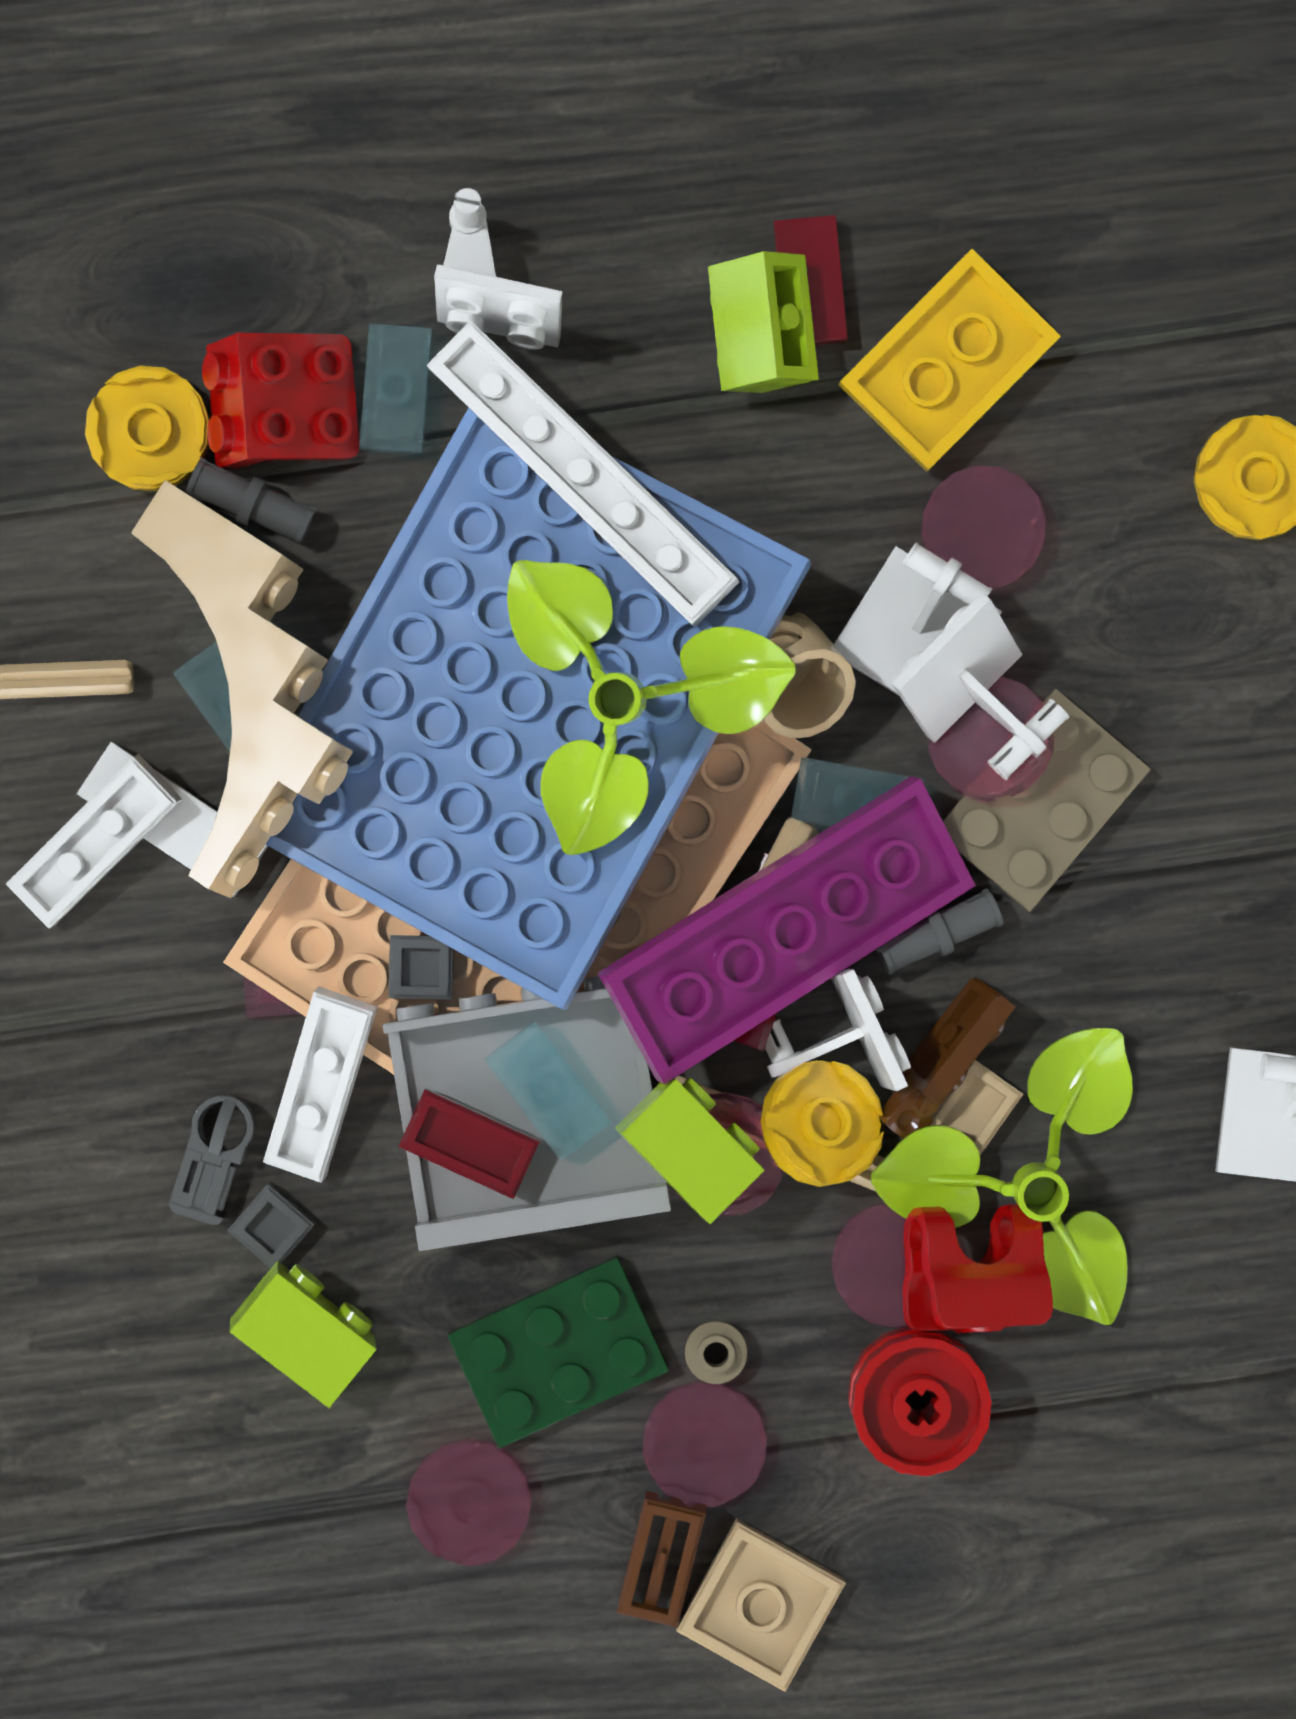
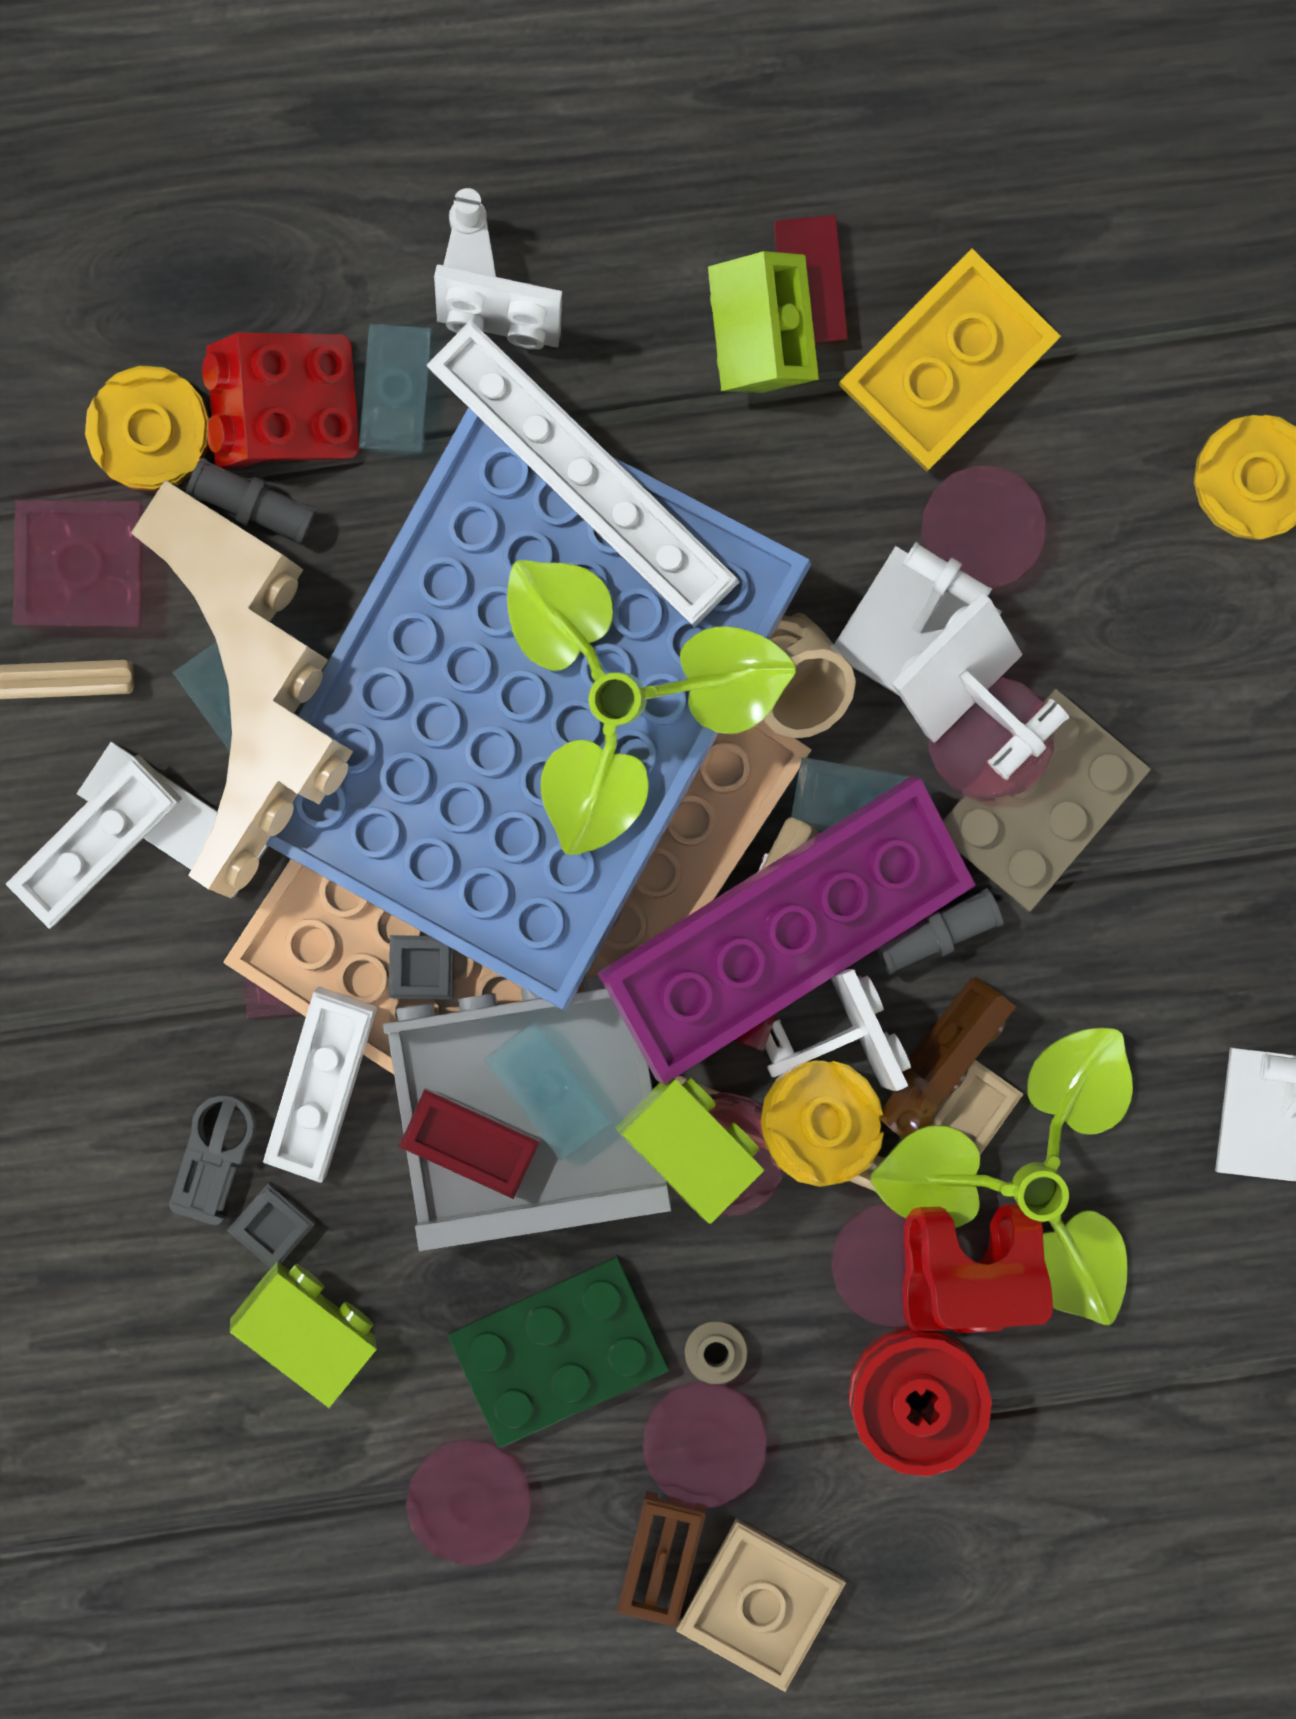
(77, 564): none -> clear pink plate

